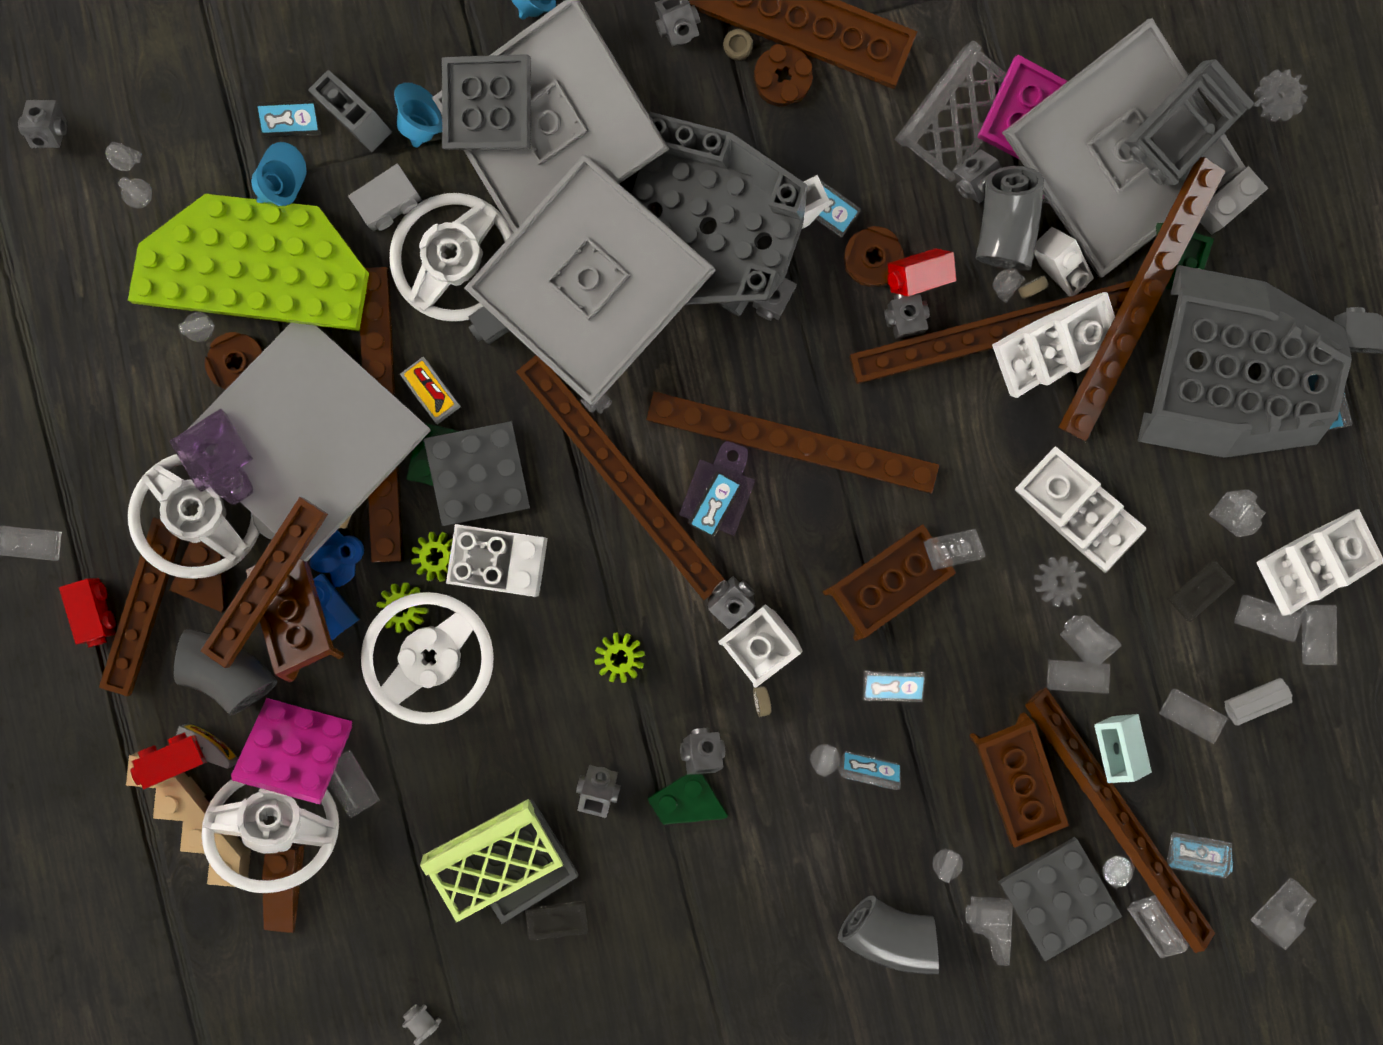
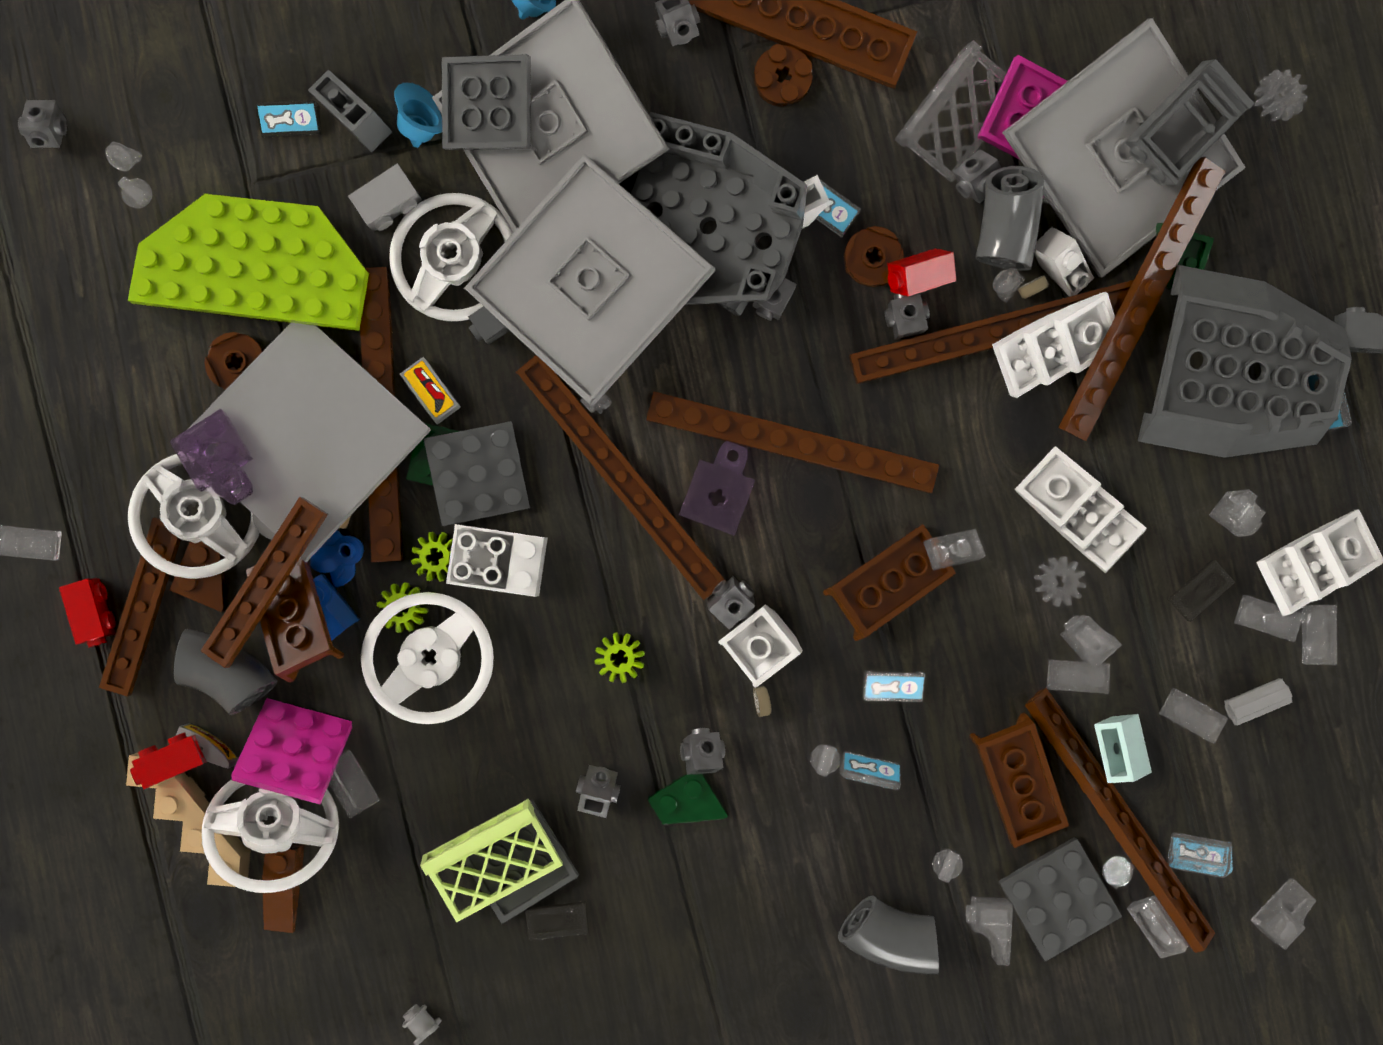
(197, 327): clear plate -> none
(279, 175): dark azure piece -> none
(715, 504): slope -> none
(738, 44): dark tan tile -> none
(1232, 199): light grey brick -> none

